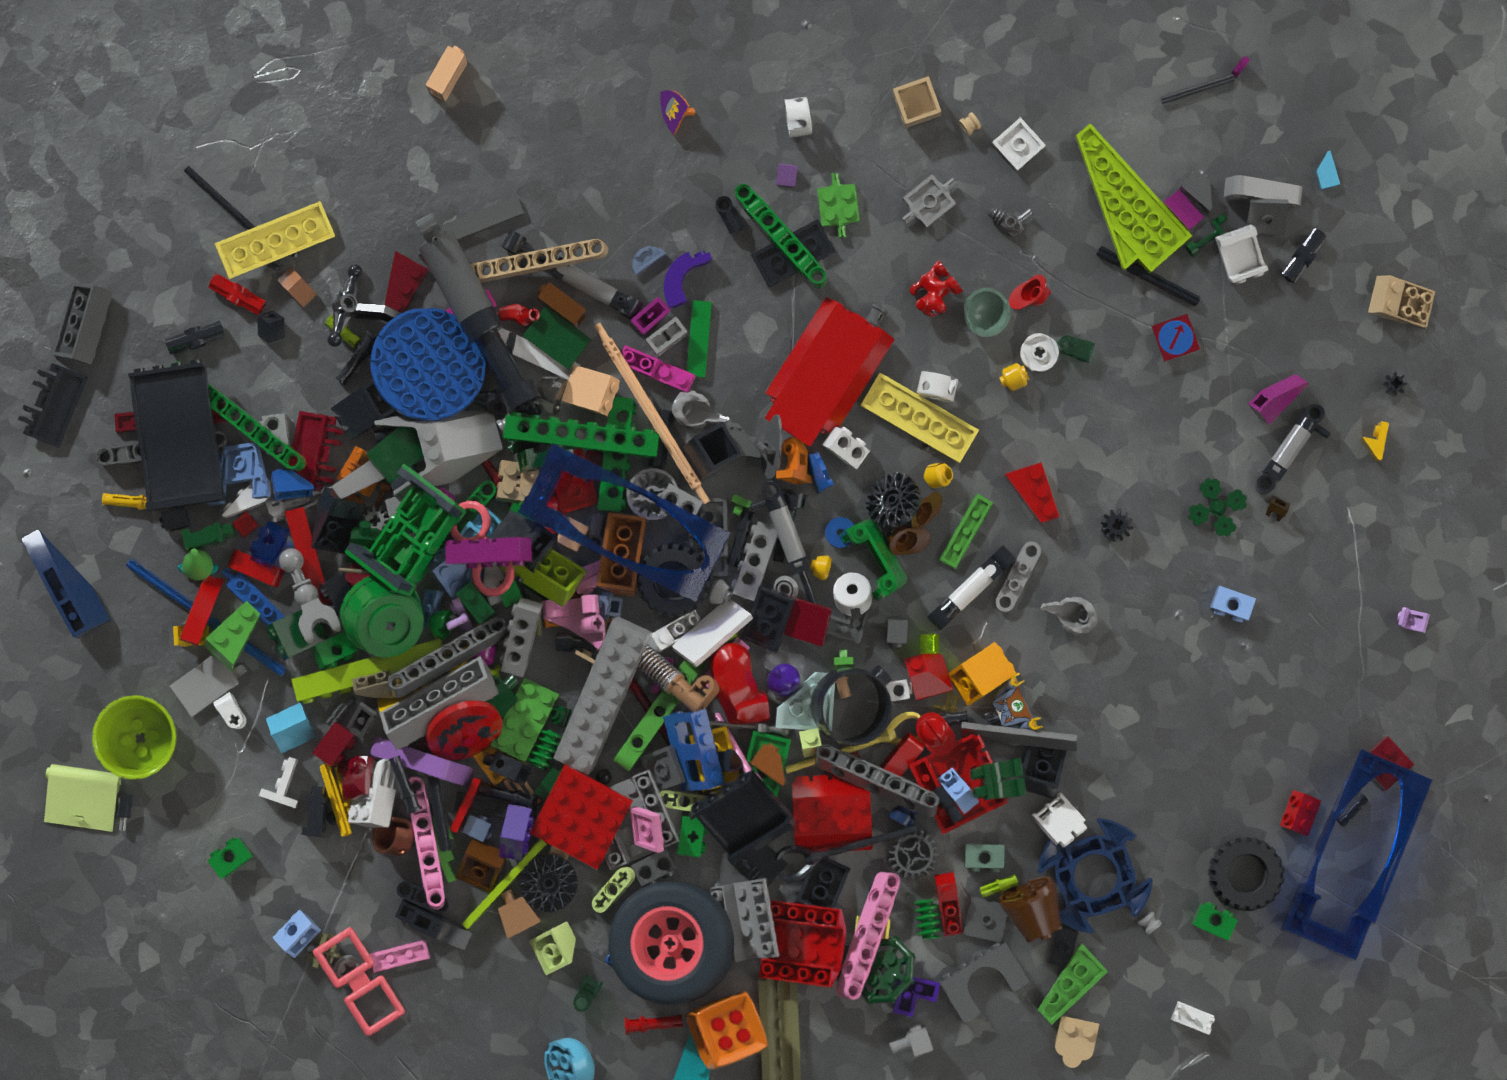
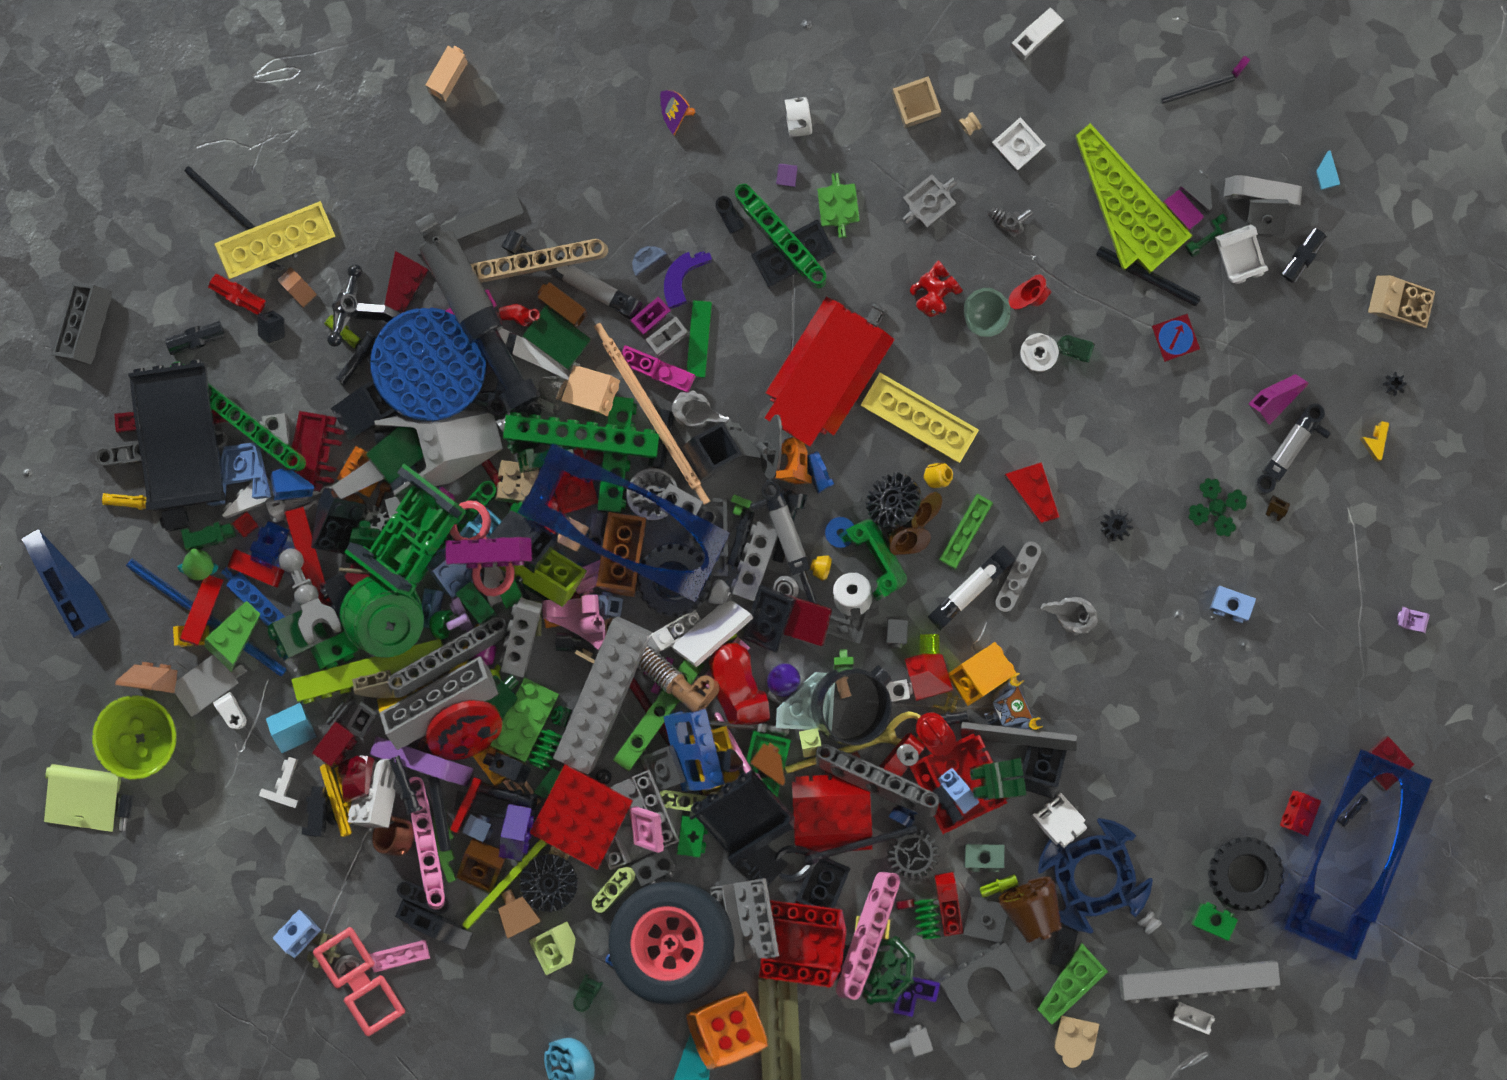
(56, 406): black hinge -> none
(150, 677): none -> nougat slope
(241, 856): green brick -> none
(642, 1024): red pin -> none
(844, 450): white brick -> none
(903, 904): none -> dark red tile
(904, 752): none -> light grey wheel
(936, 386): white piece -> none
(1014, 377): yellow head -> none
(1036, 33): none -> white slope
(1199, 980): none -> light grey brick

